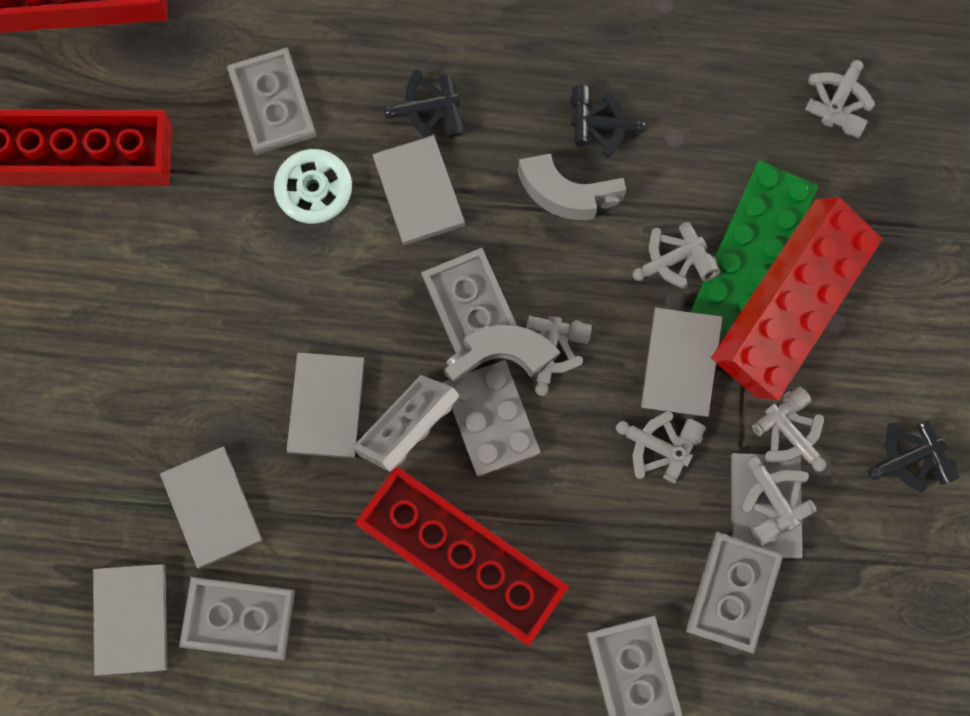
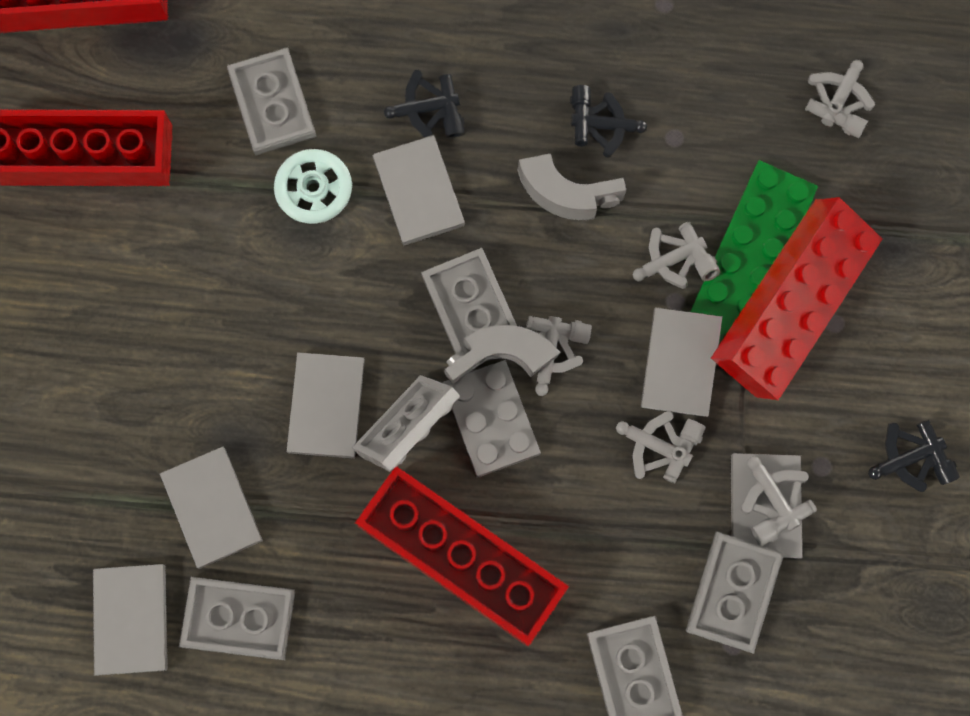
(781, 418): light grey piece -> none

